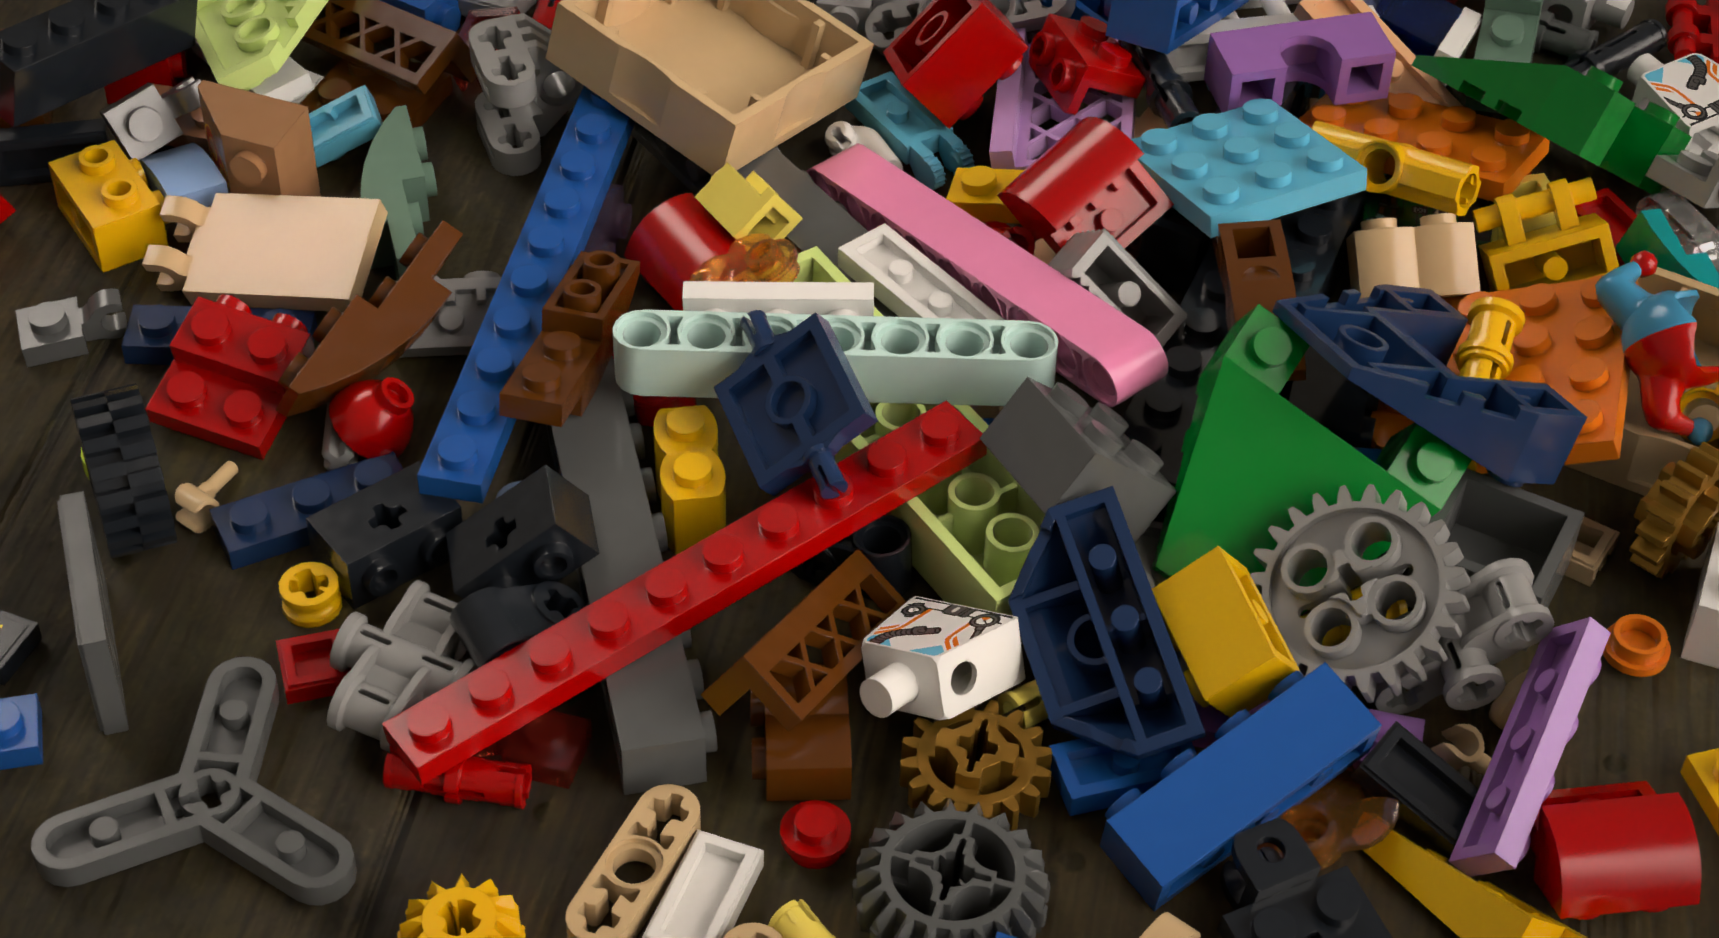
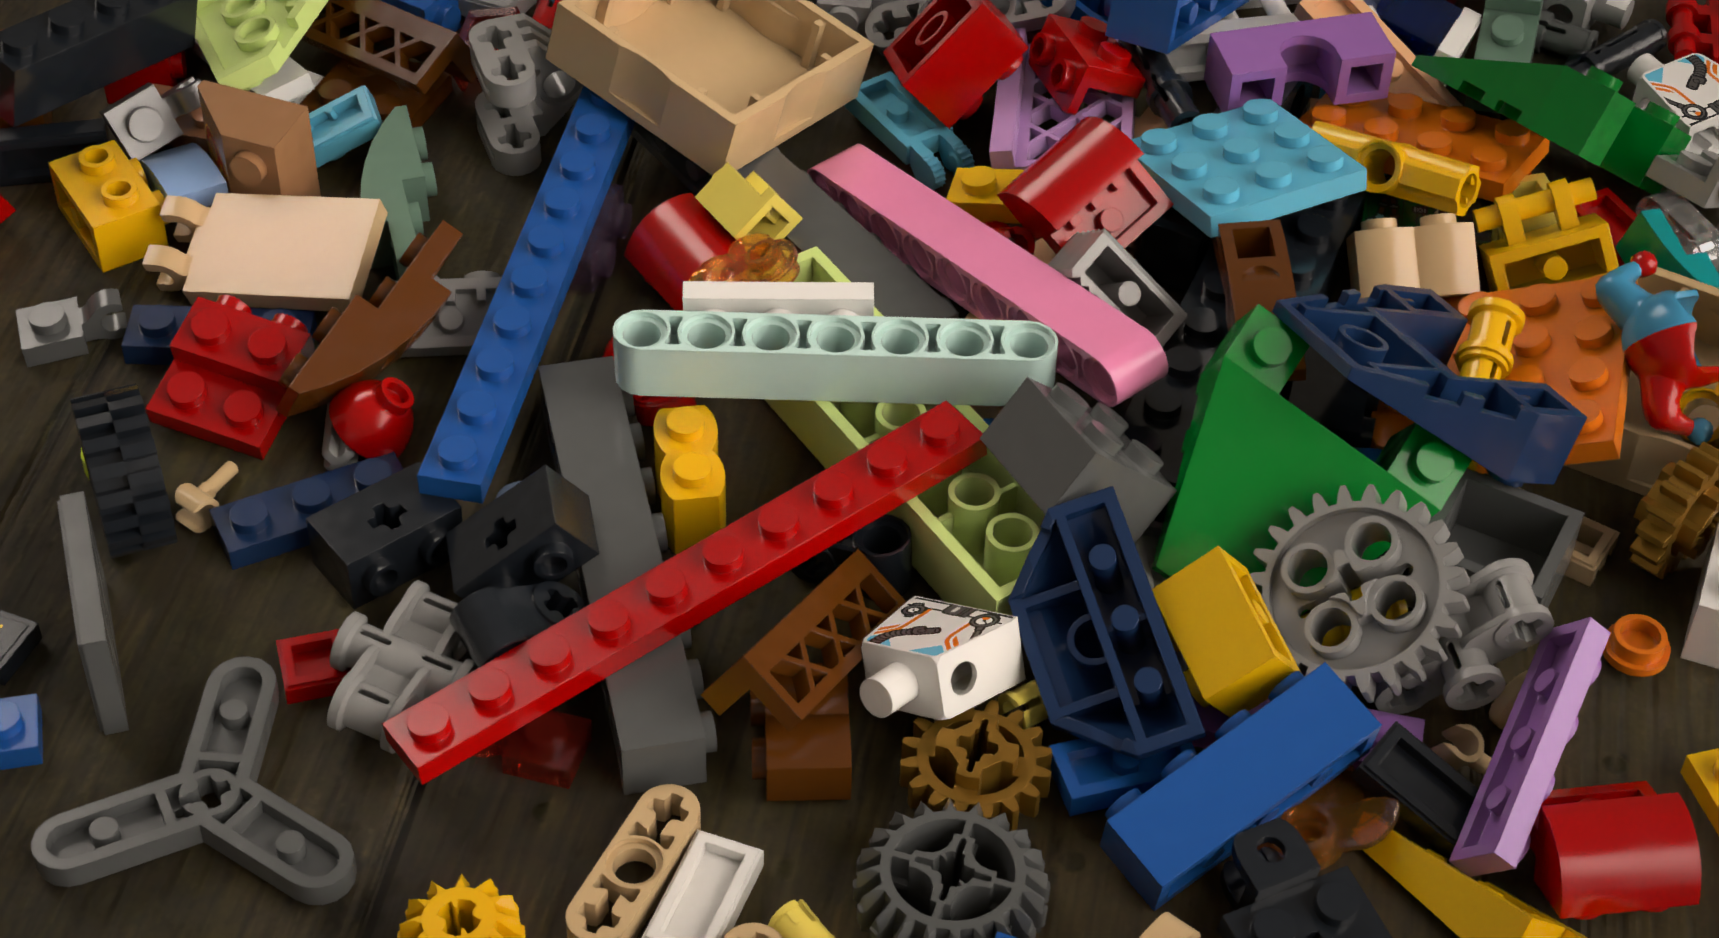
(307, 578): yellow bush -> none
(471, 780): red pin -> none
(574, 343): reddish brown slope -> none
(794, 404): dark blue plate -> none
(815, 833): red plate -> none
(842, 136): white arm -> none
(908, 279): white plate -> none

